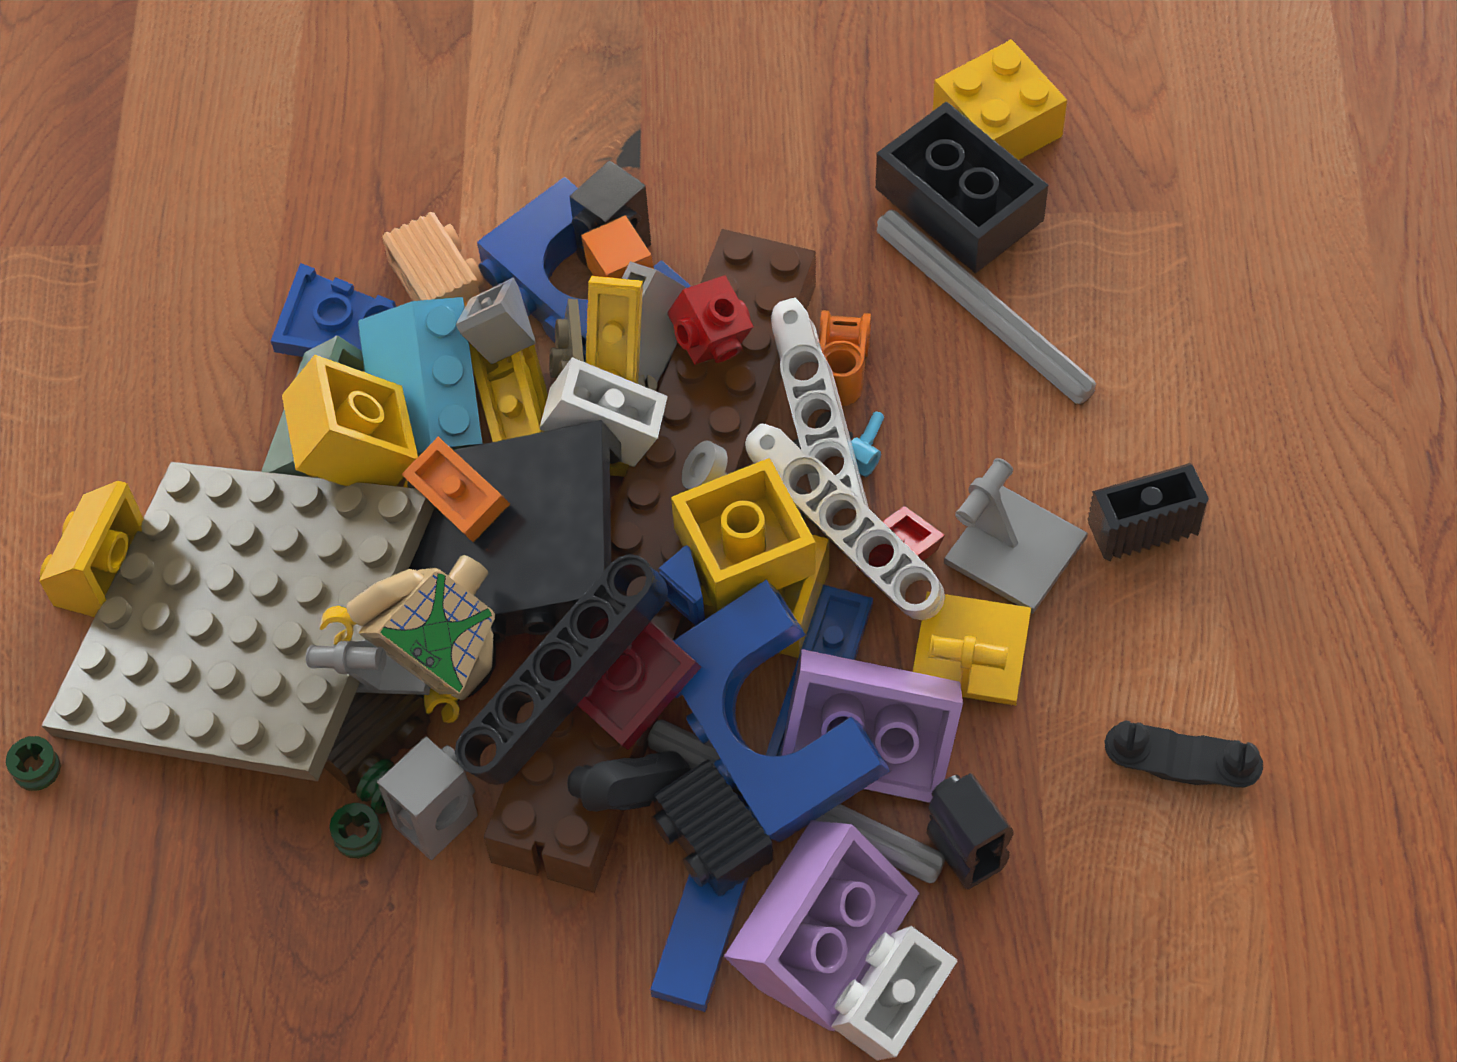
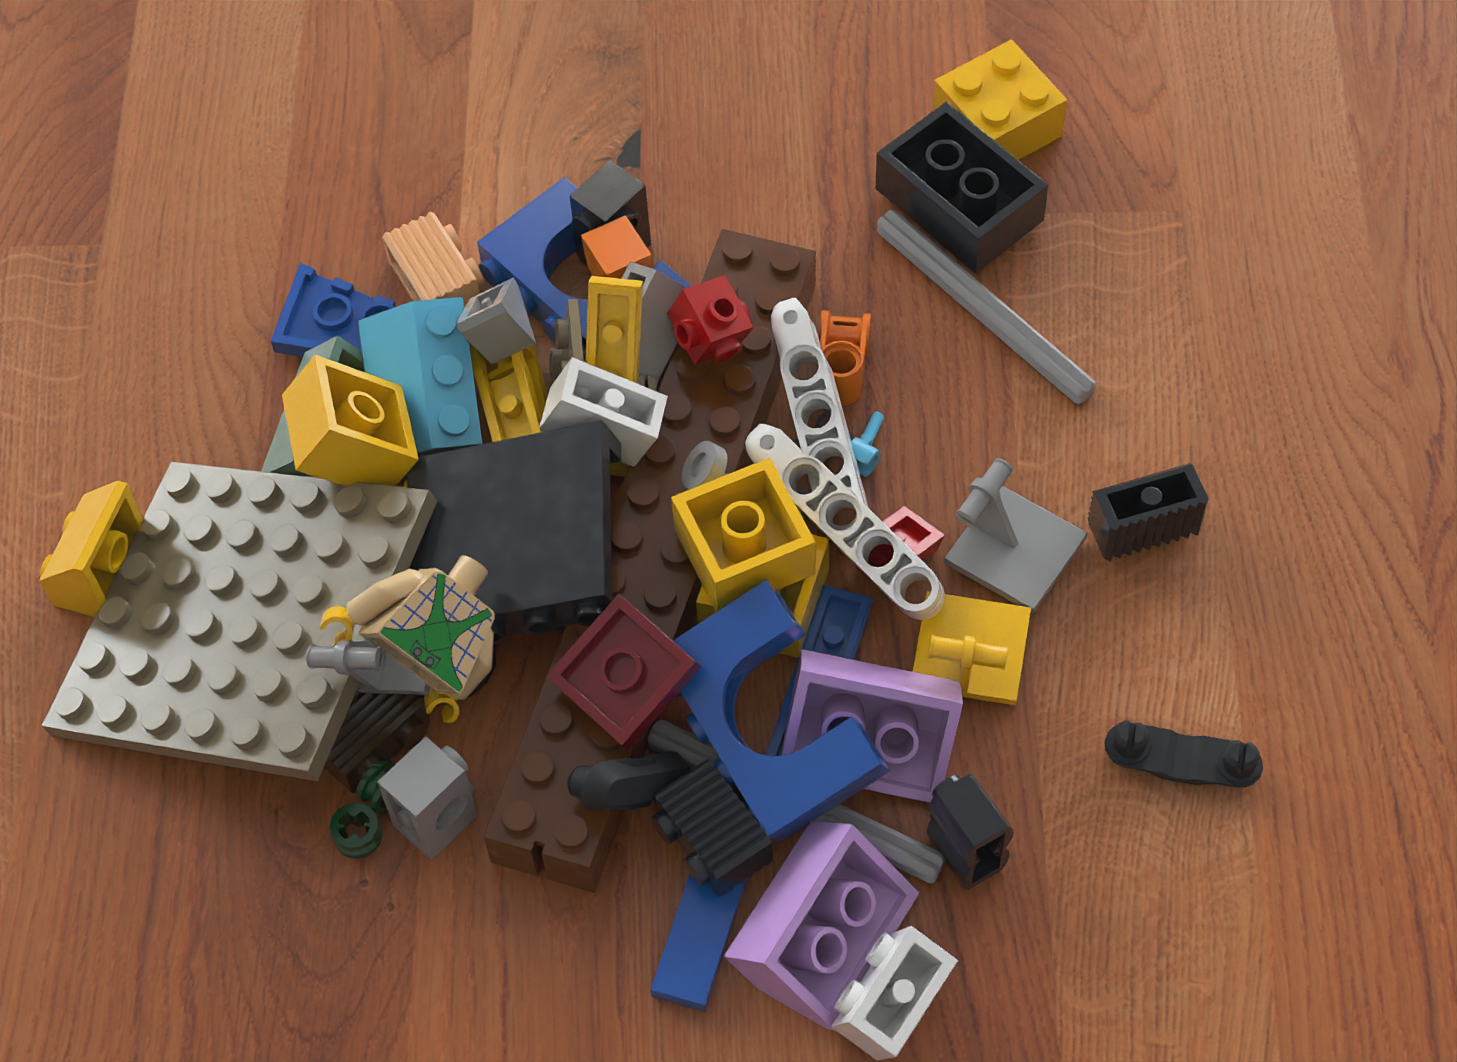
(33, 747): dark green bush -> none
(455, 489): orange plate -> none
(535, 677): black beam -> none
(683, 585): blue slope -> none

